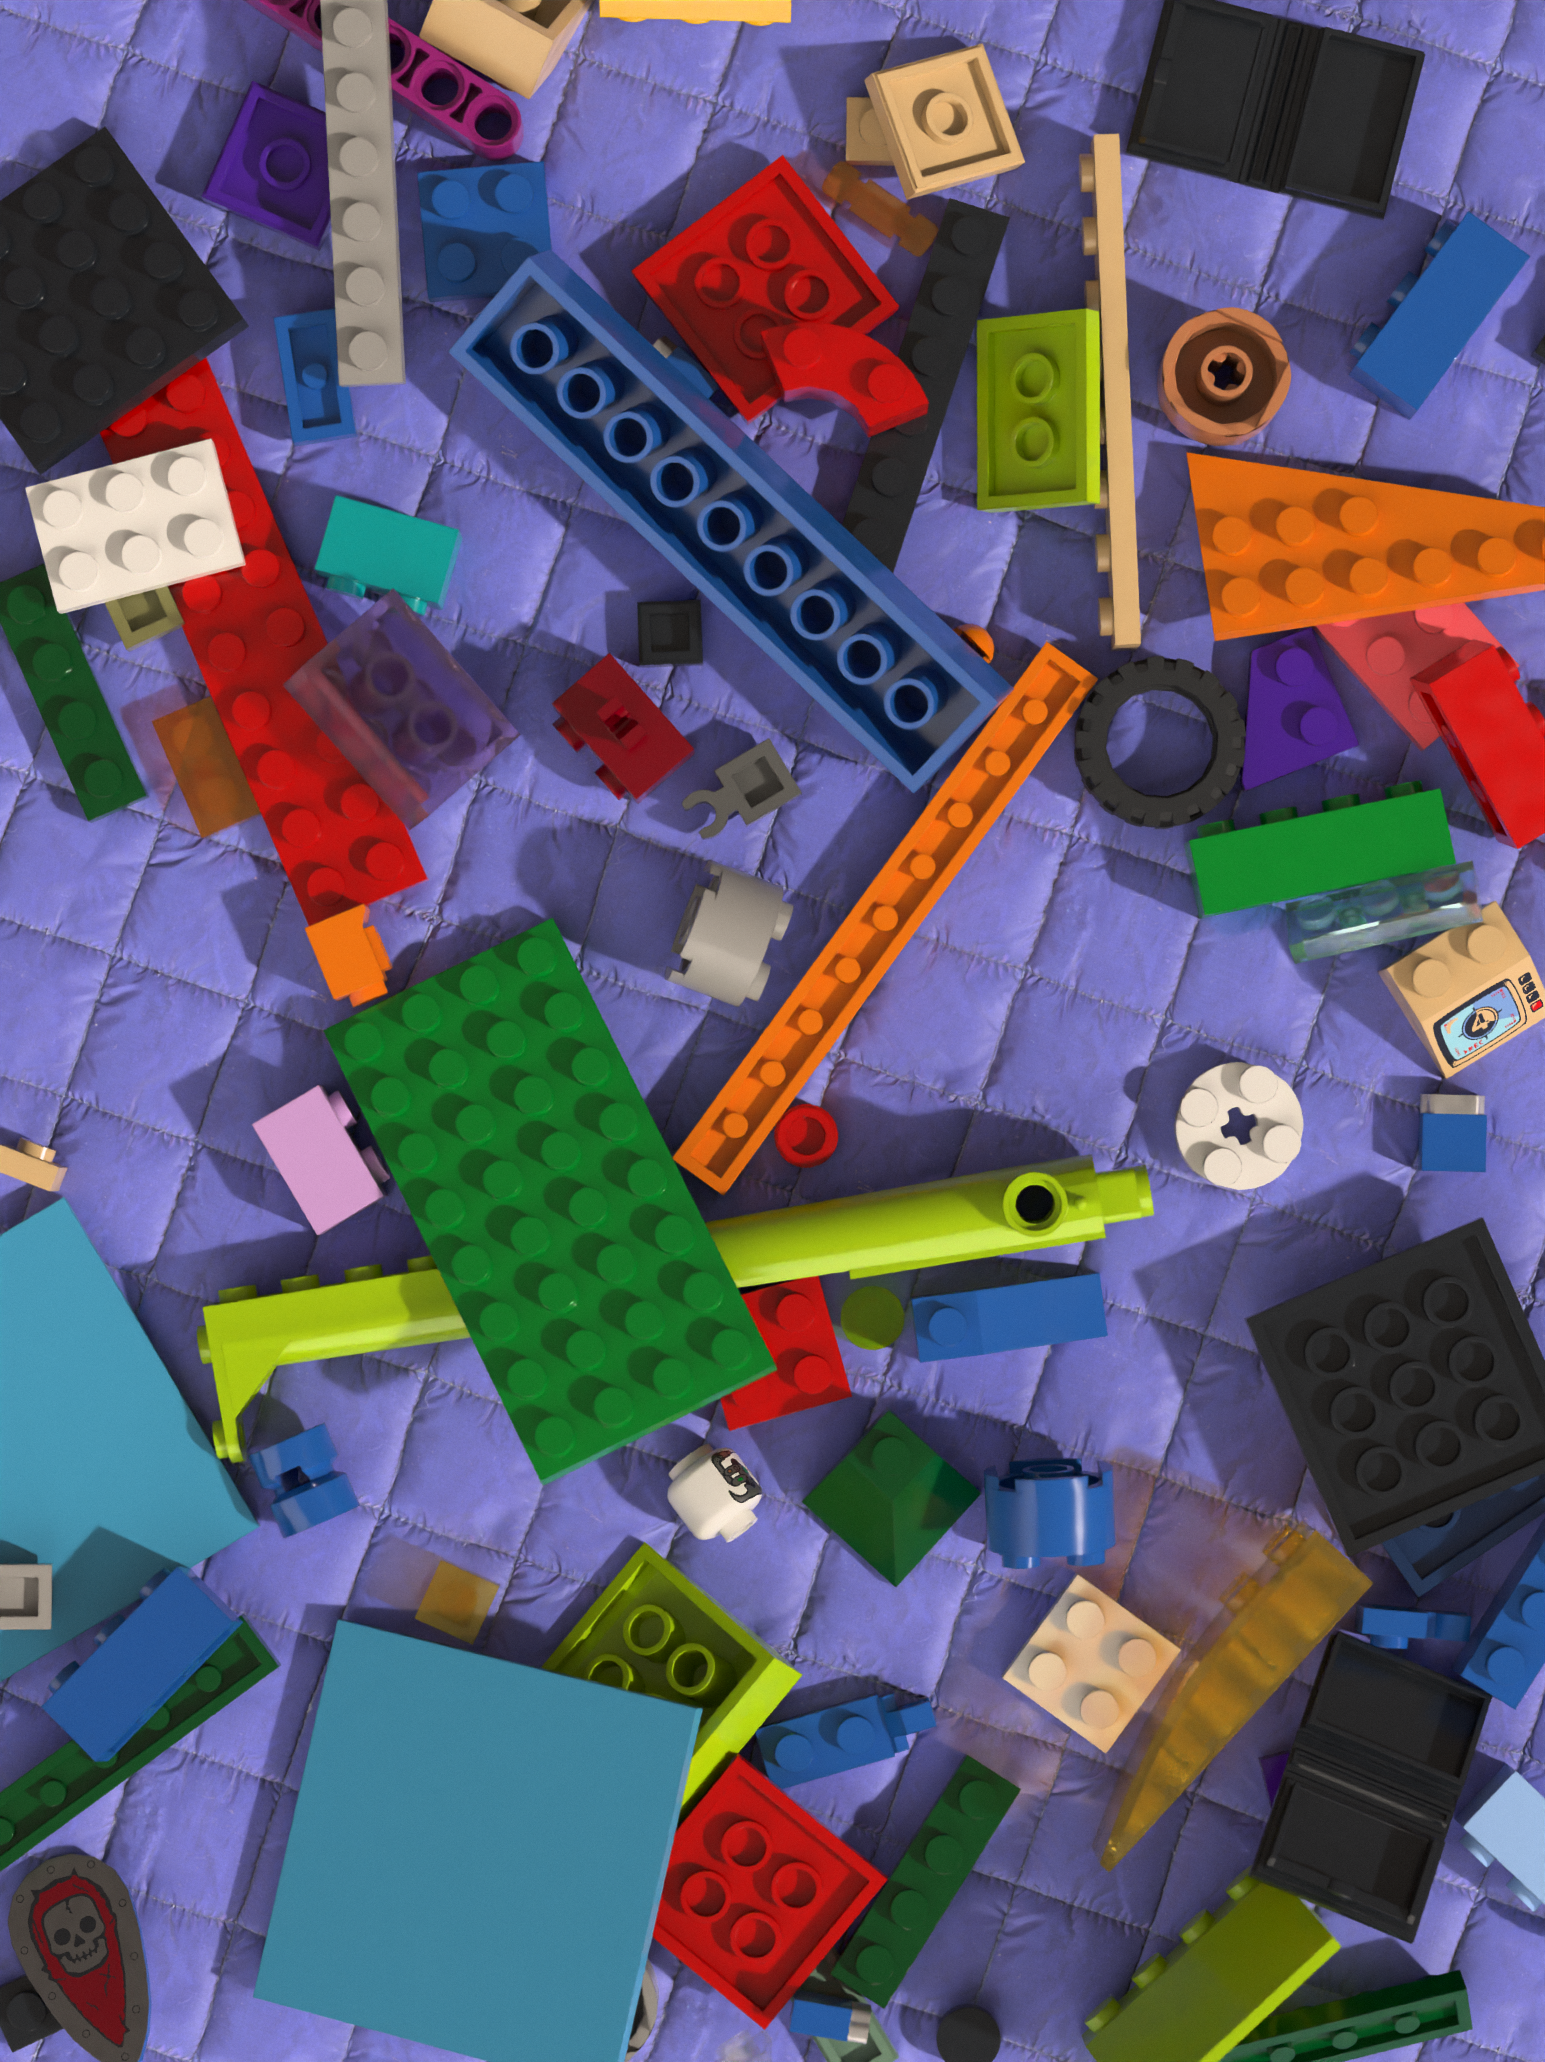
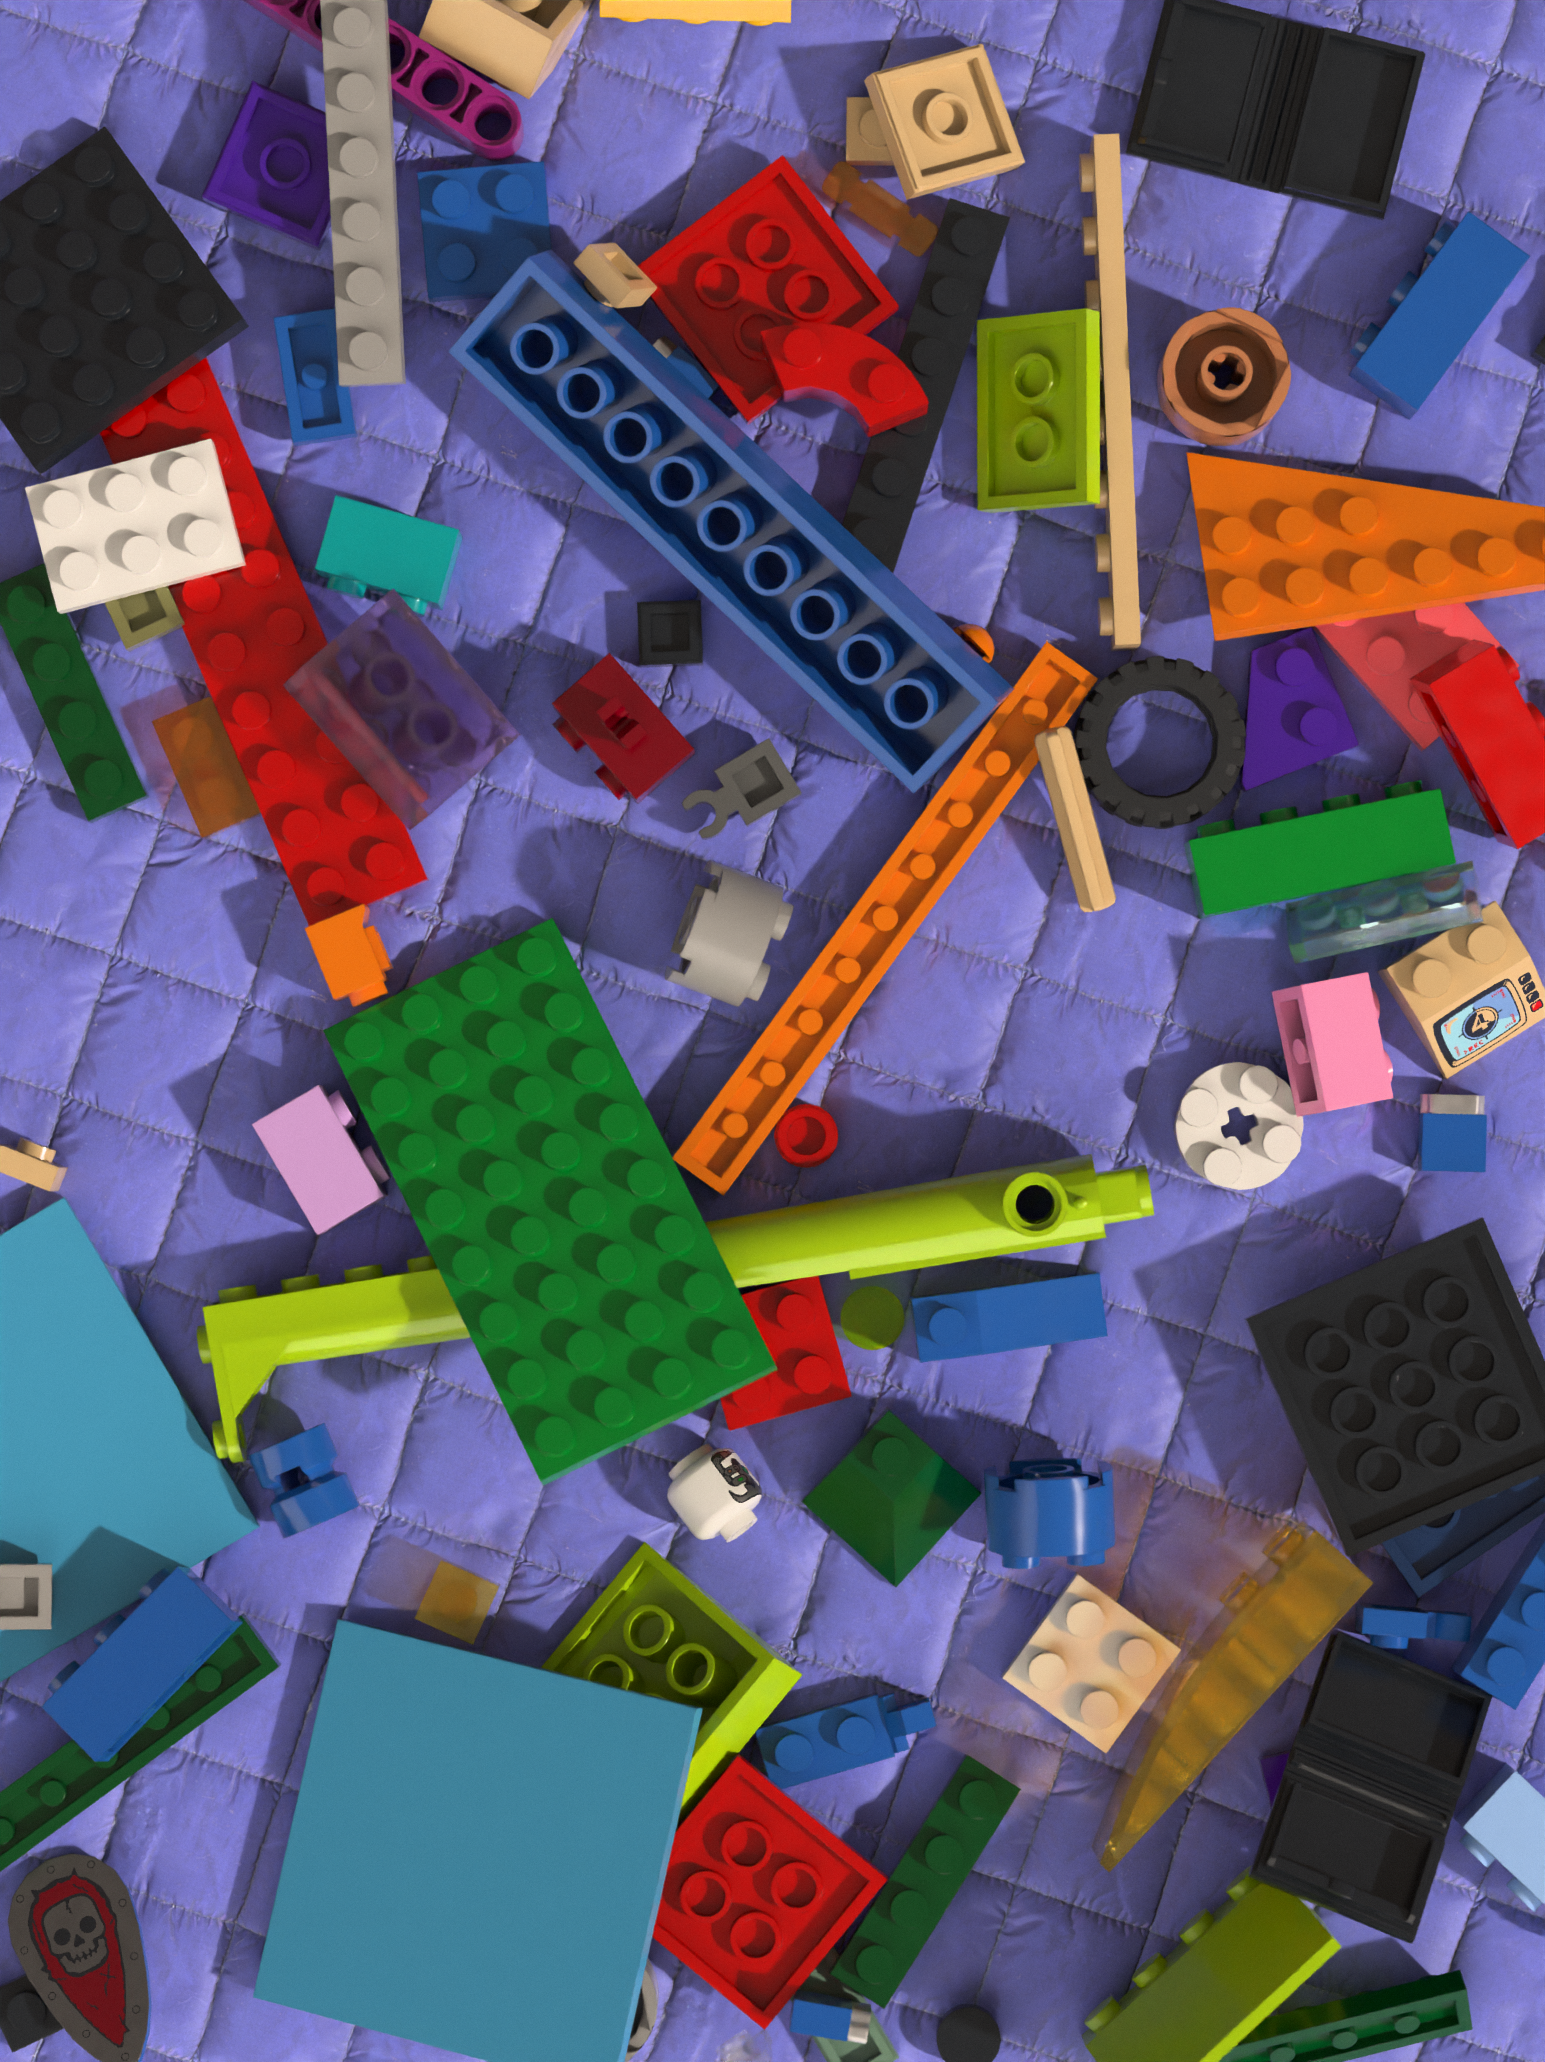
(613, 276): none -> tan plate
(1075, 819): none -> tan axle
(1333, 1044): none -> bright pink brick

